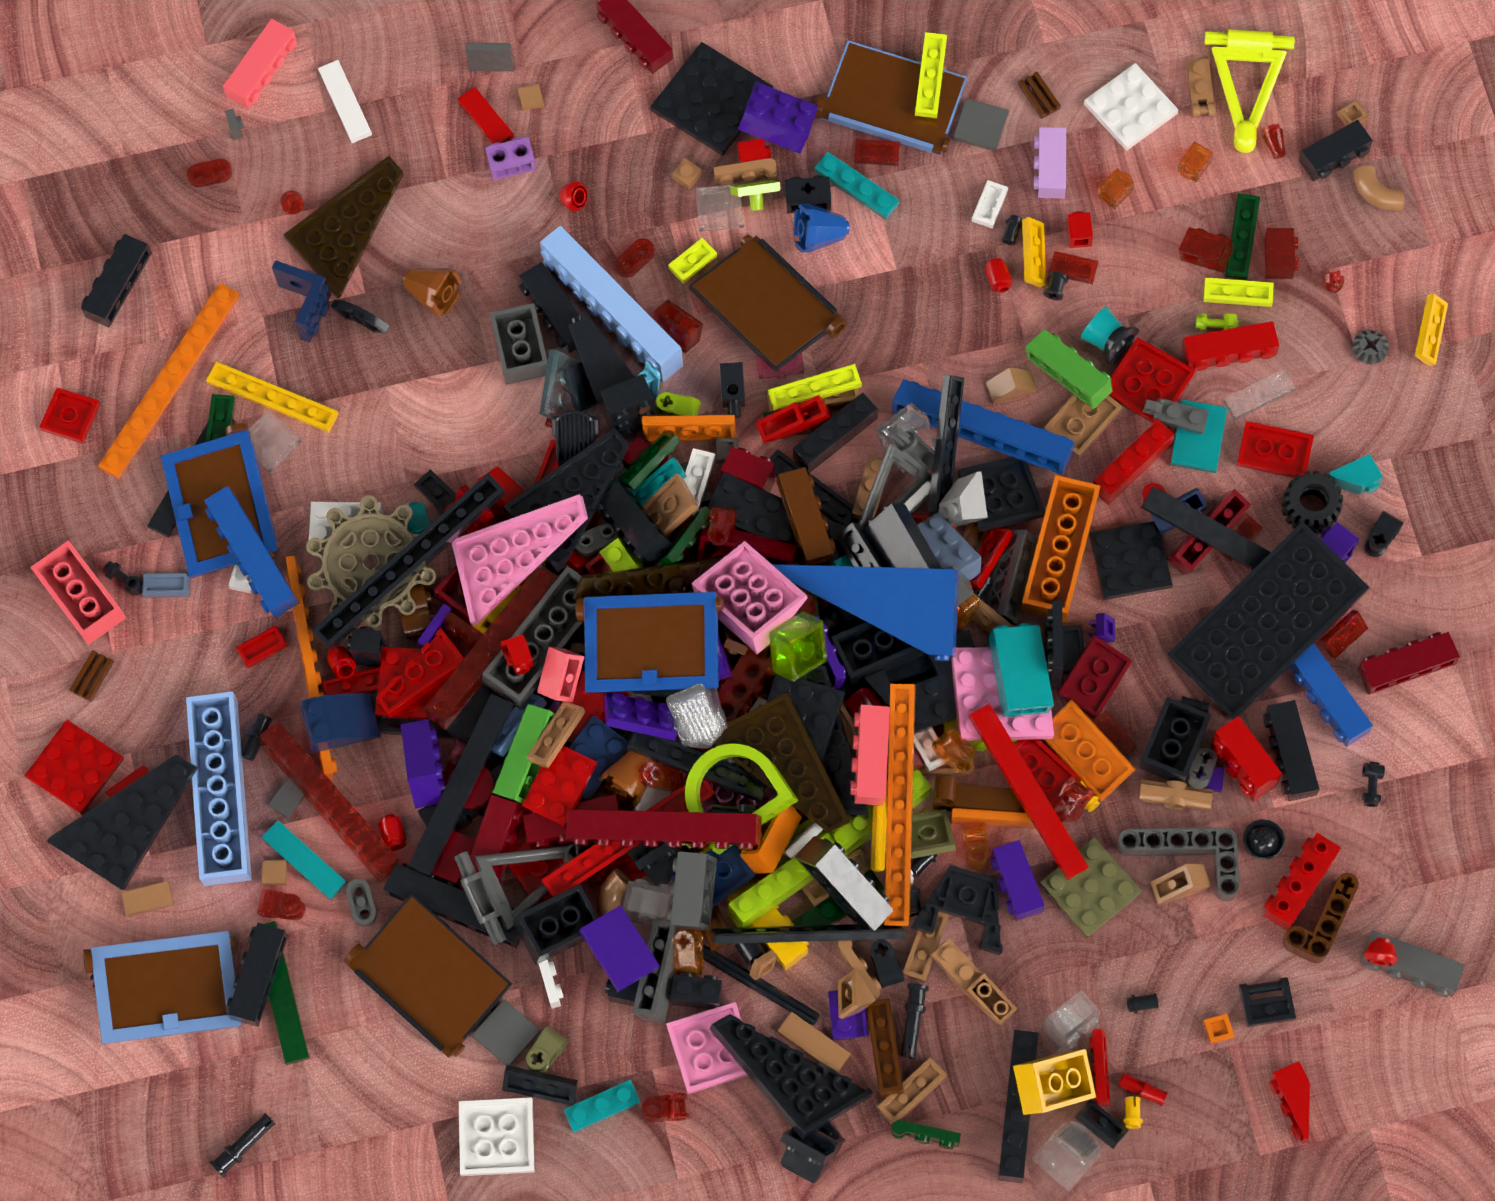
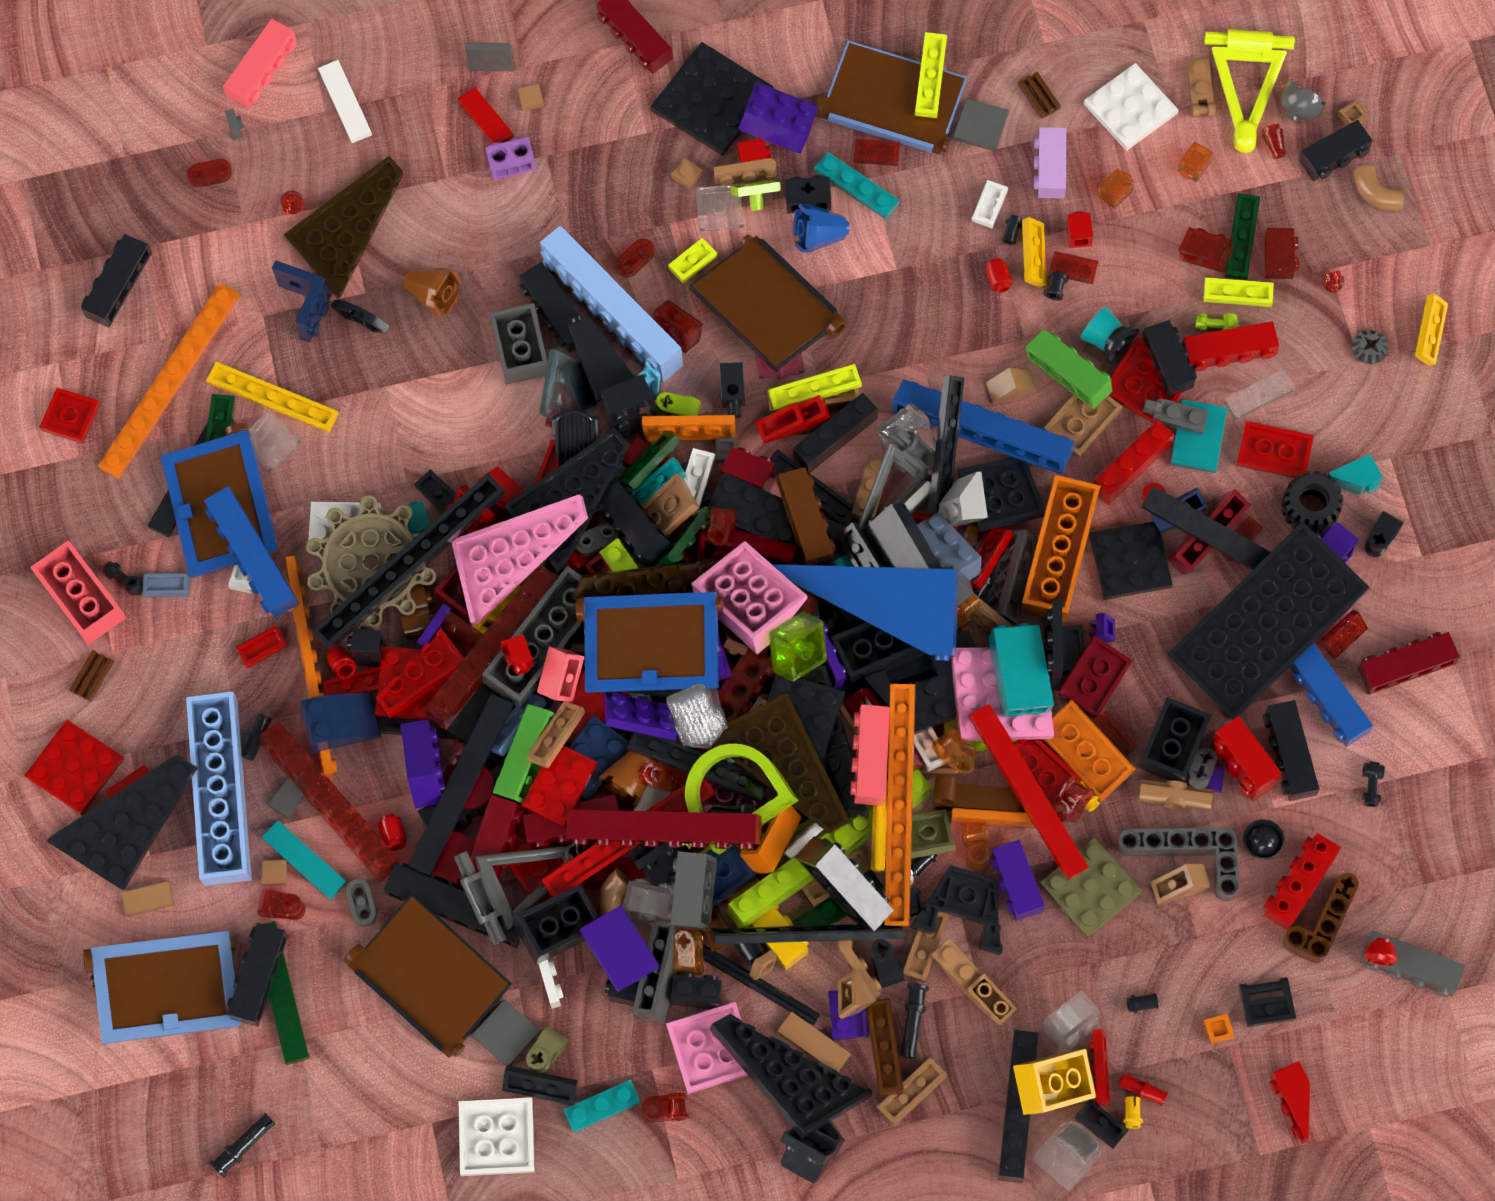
(573, 196): red cone -> none
(924, 1134): dark green plate -> none
(1169, 358): none -> black brick
(1203, 706): black pin -> none
(1301, 103): none -> dark grey cylinder

